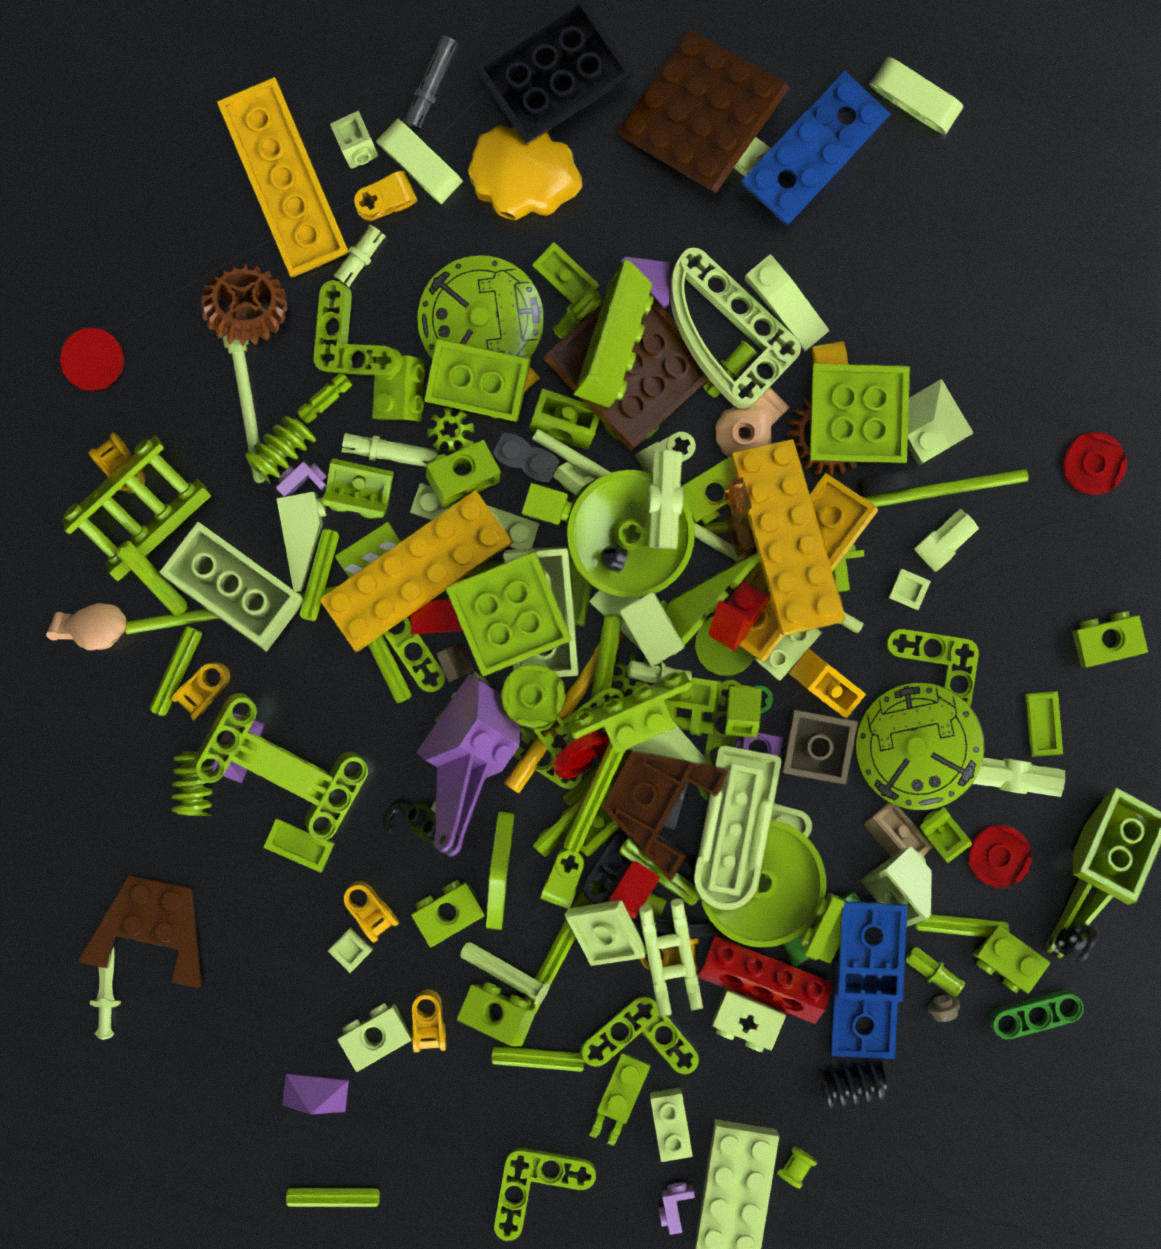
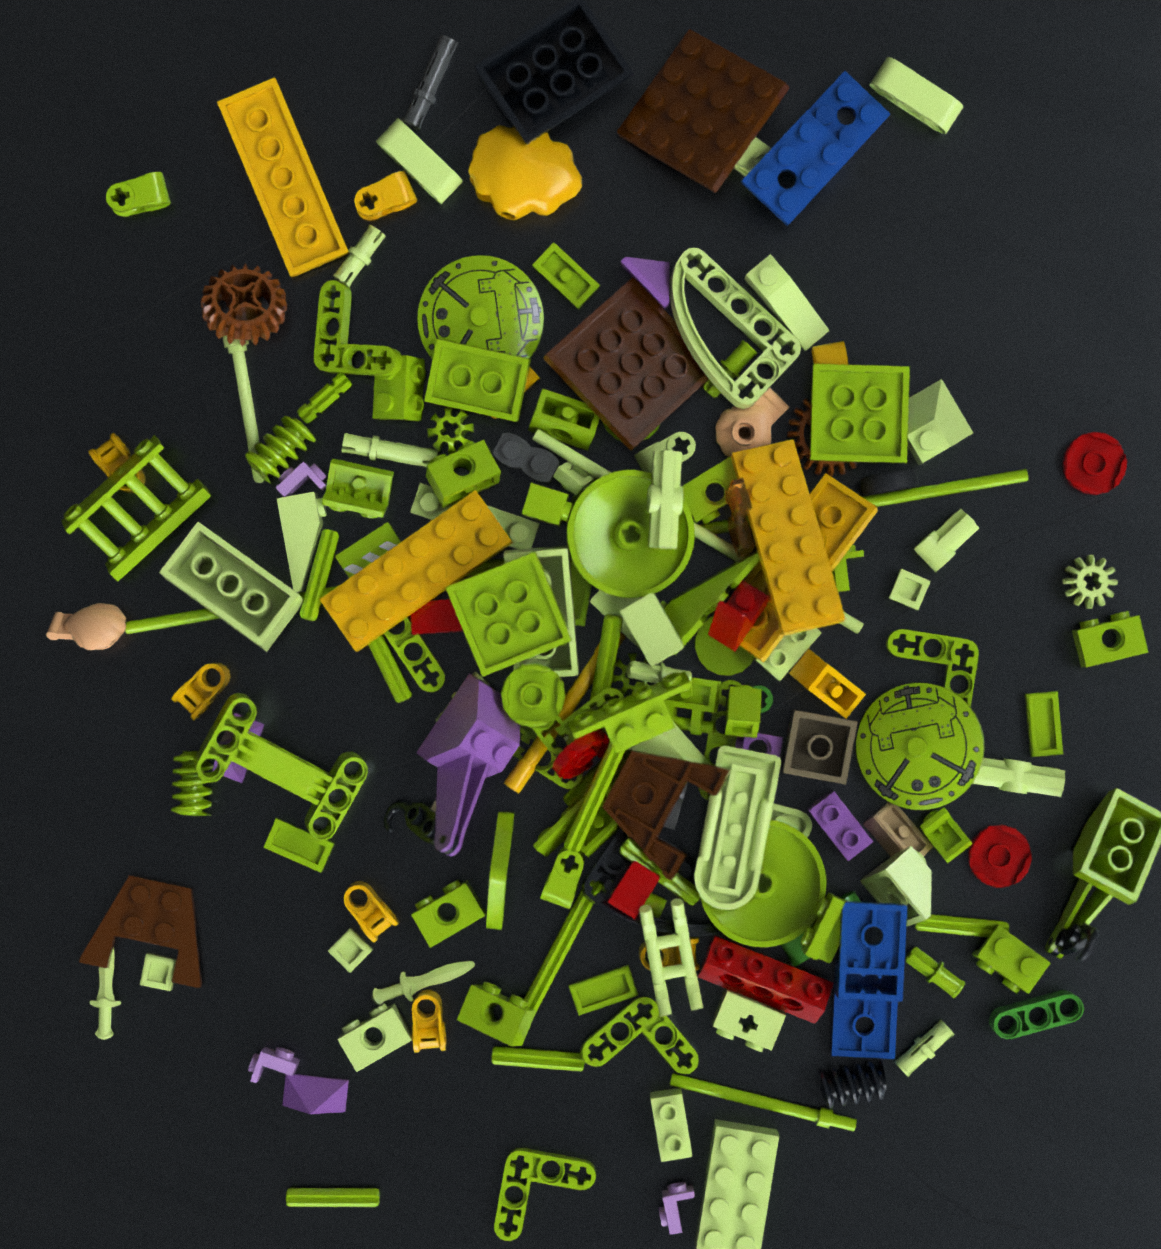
(92, 359): red tile -> none
(142, 193): none -> lime piece
(152, 578): lime axle -> none
(158, 972): none -> yellowish green tile
(175, 671): lime axle -> none
(279, 1060): none -> lavender bracket
(354, 140): yellowish green bracket -> none
(410, 985): none -> yellowish green sword
(455, 662): dark tan plate -> none
(505, 972): yellowish green axle -> none
(577, 313): lime axle -> none
(603, 990): none -> lime tile
(606, 933): yellowish green tile -> none
(614, 557): black hinge -> none
(615, 336): lime slope -> none
(620, 1095): lime hinge -> none
(797, 1167): lime bush -> none
(823, 1117): none -> lime bar
(839, 825): none -> medium lavender brick
(924, 1048): none -> yellowish green pin
(944, 1008): dark tan plate -> none
(1100, 579): none -> yellowish green gear

